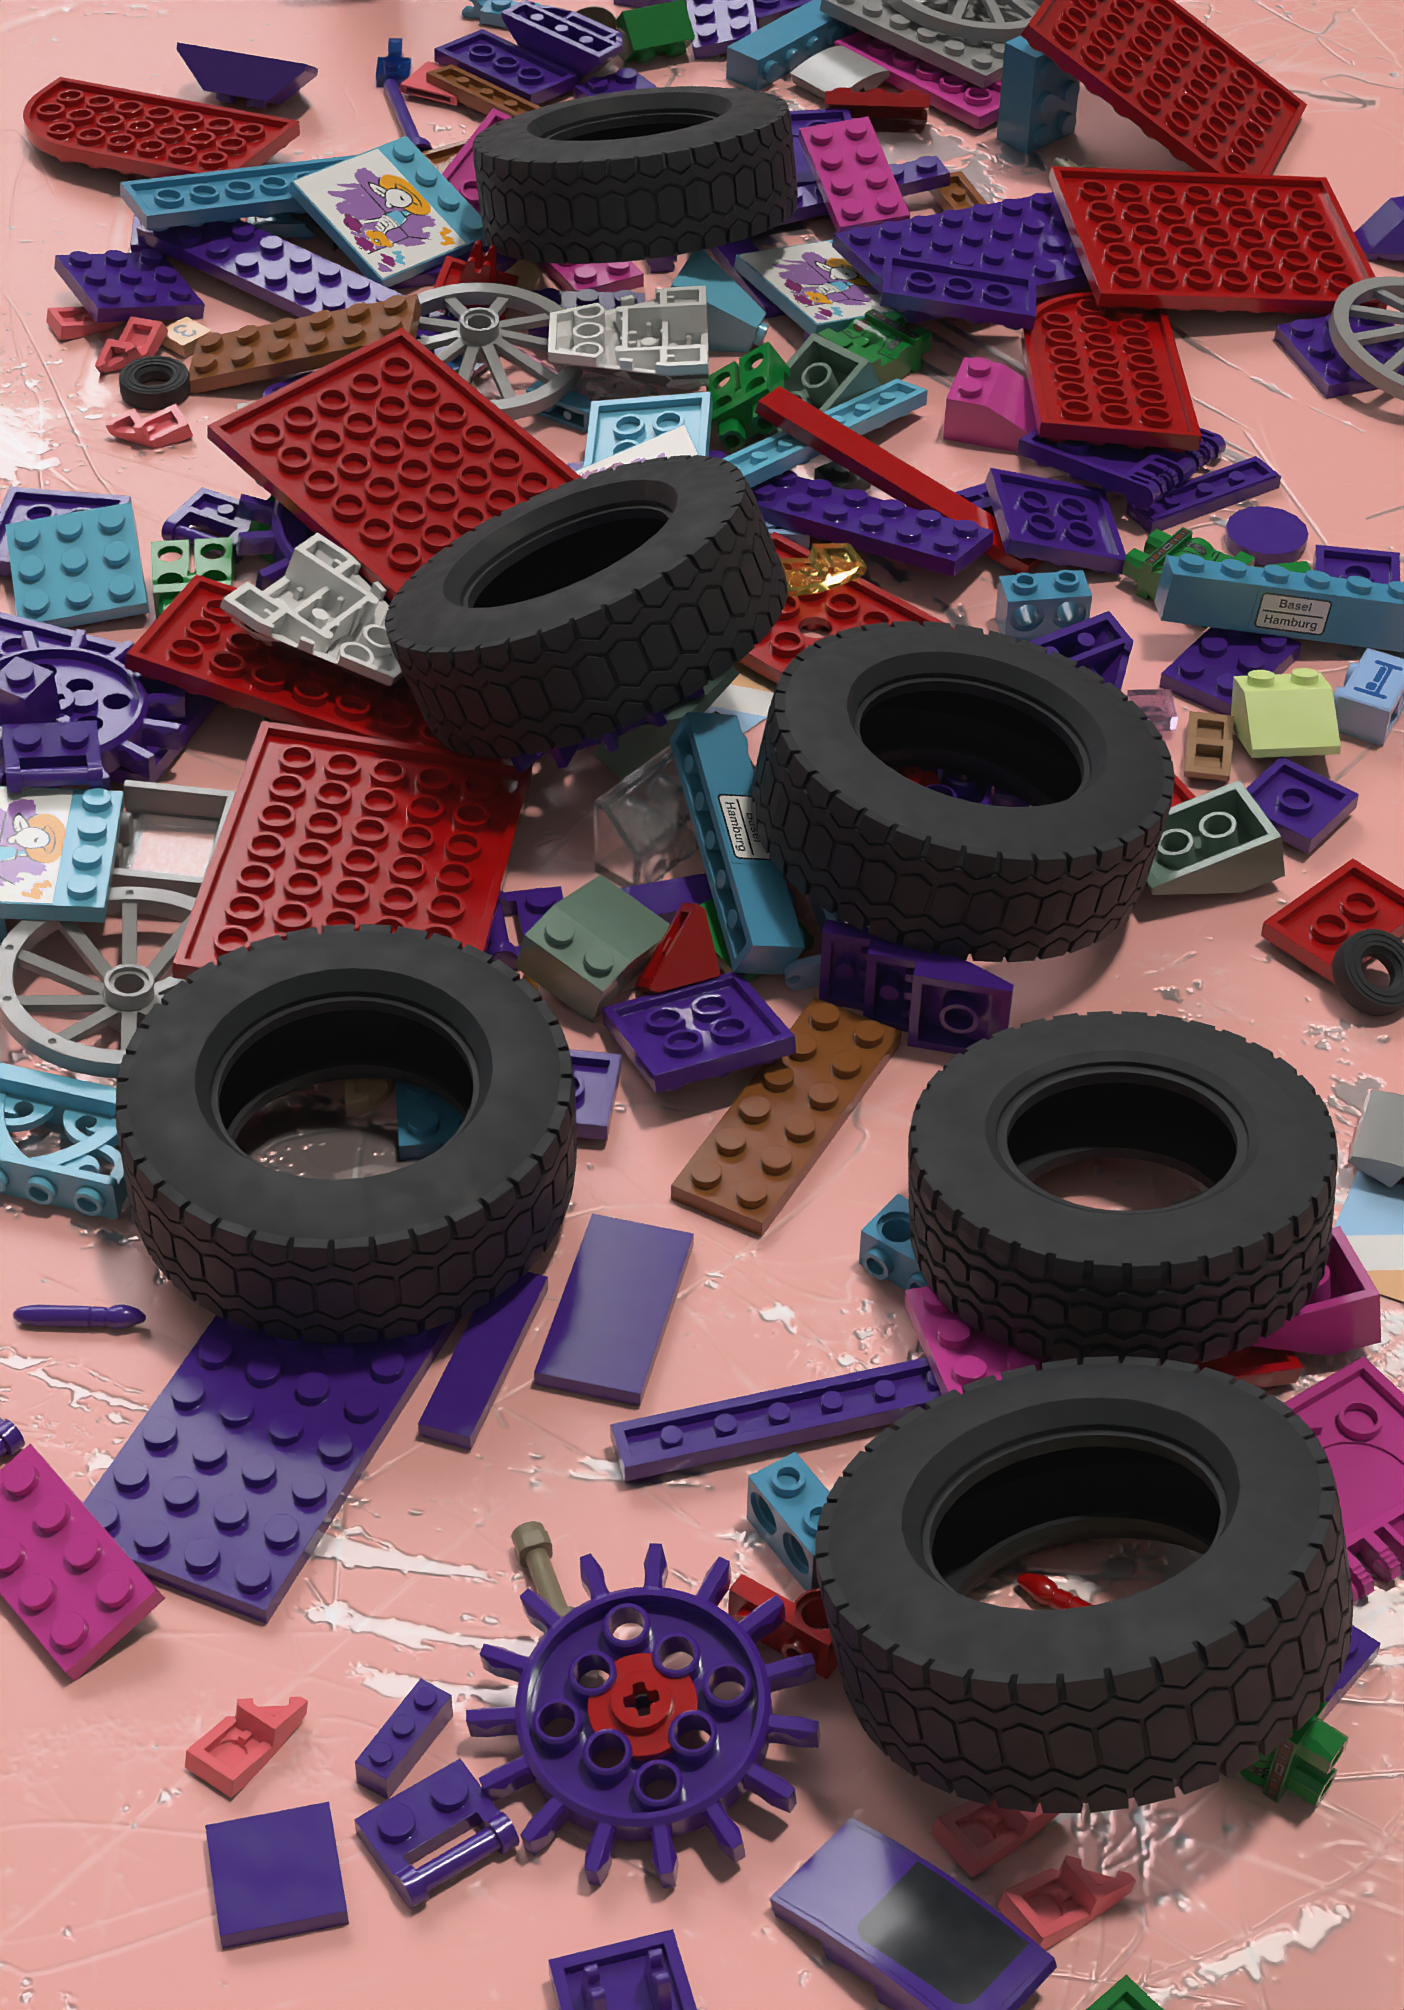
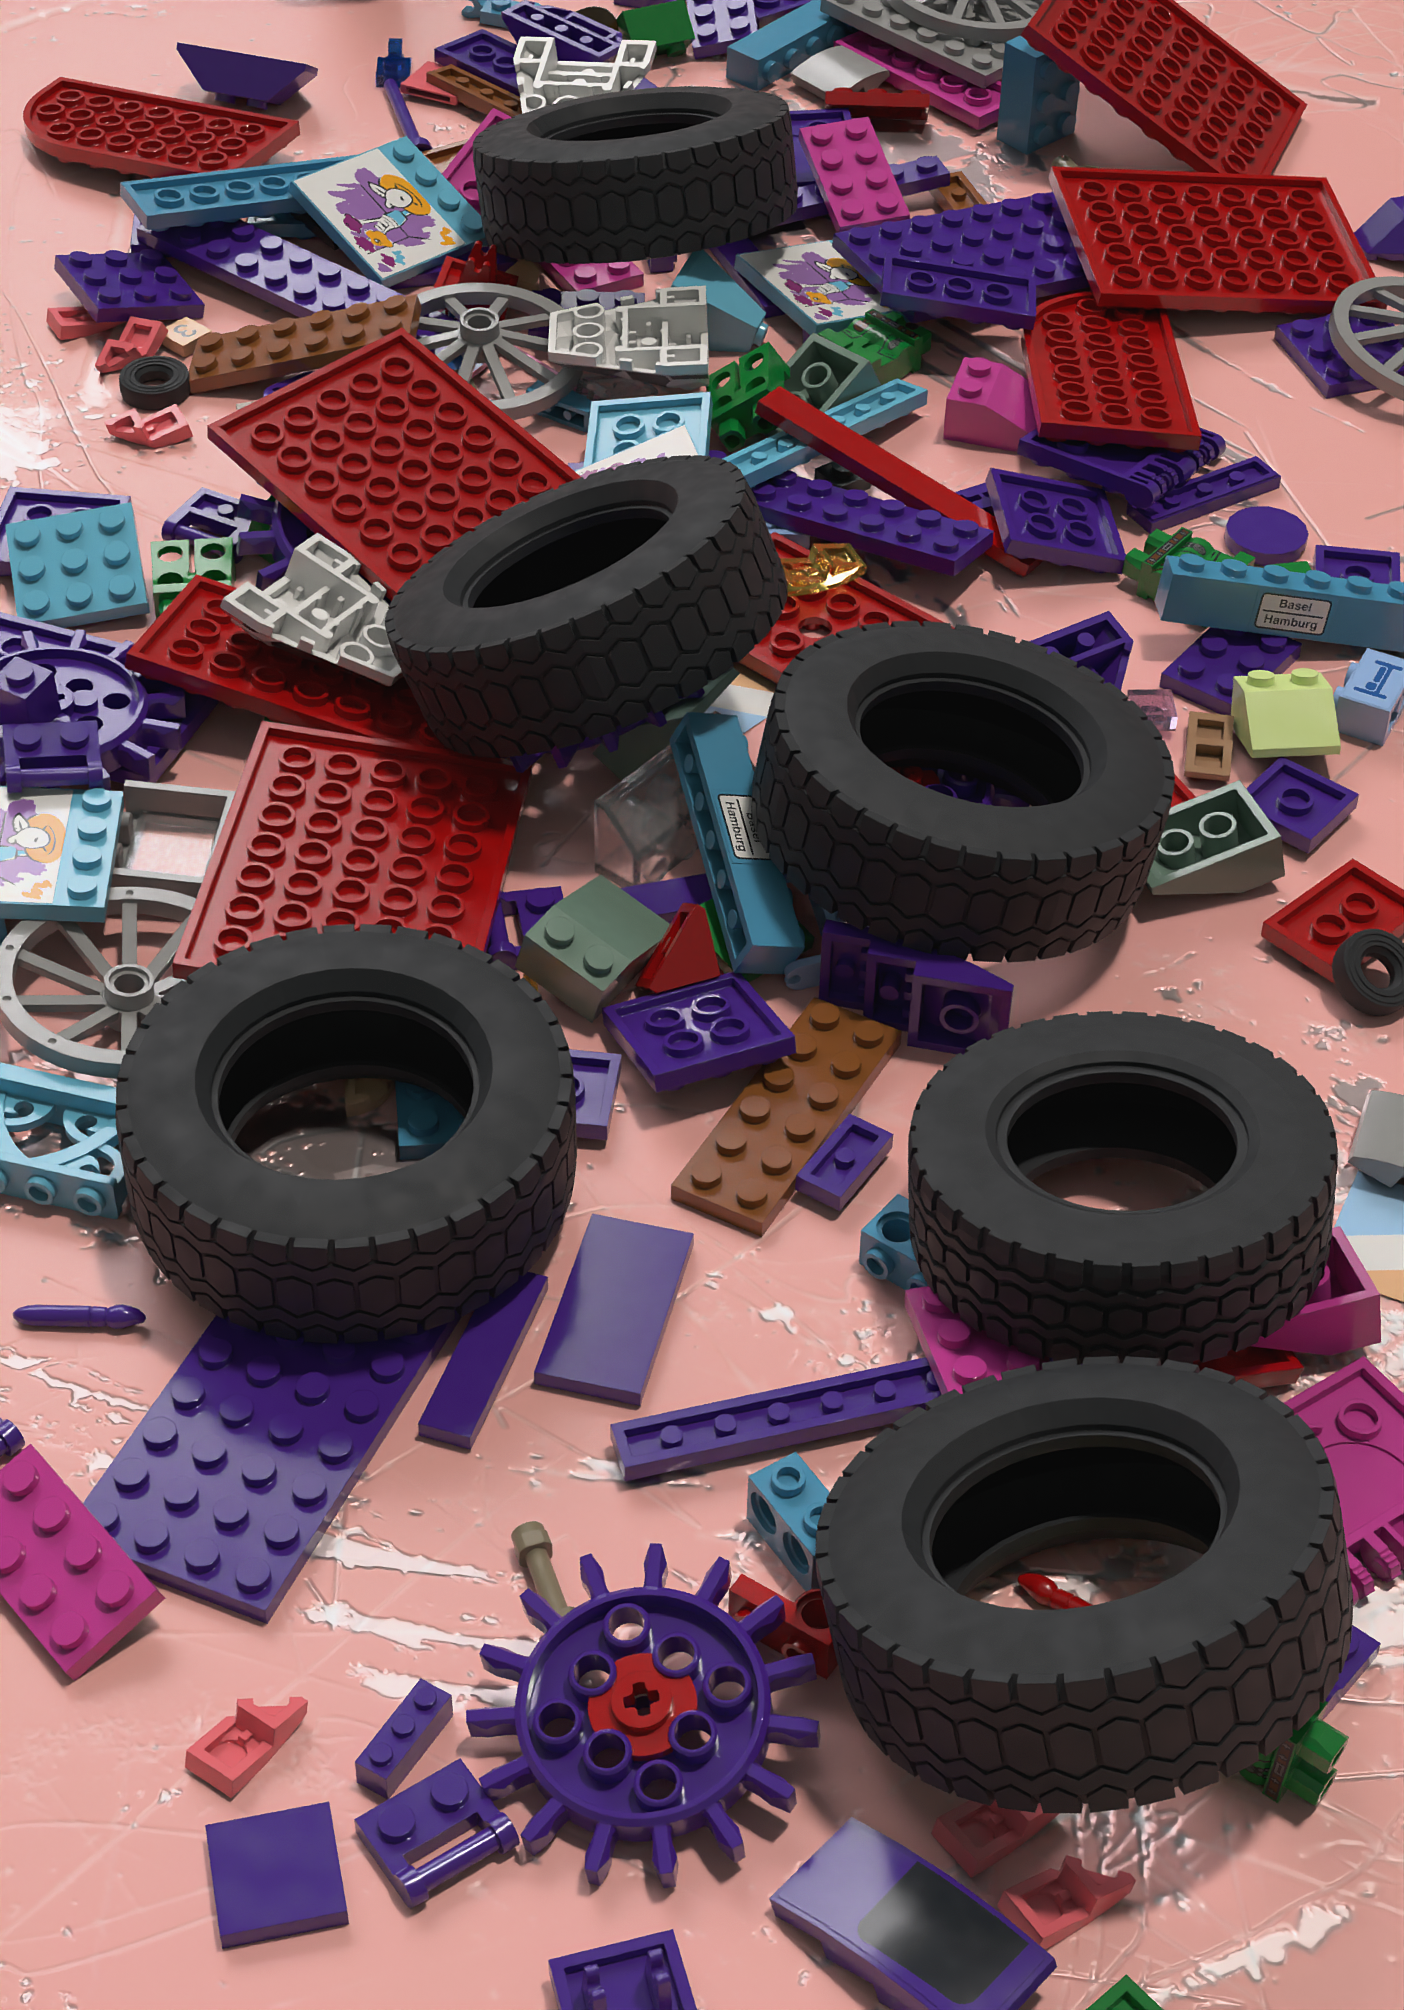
(547, 81): none -> white wedge
(844, 1162): none -> dark purple plate
(1041, 603): dark azure brick -> none

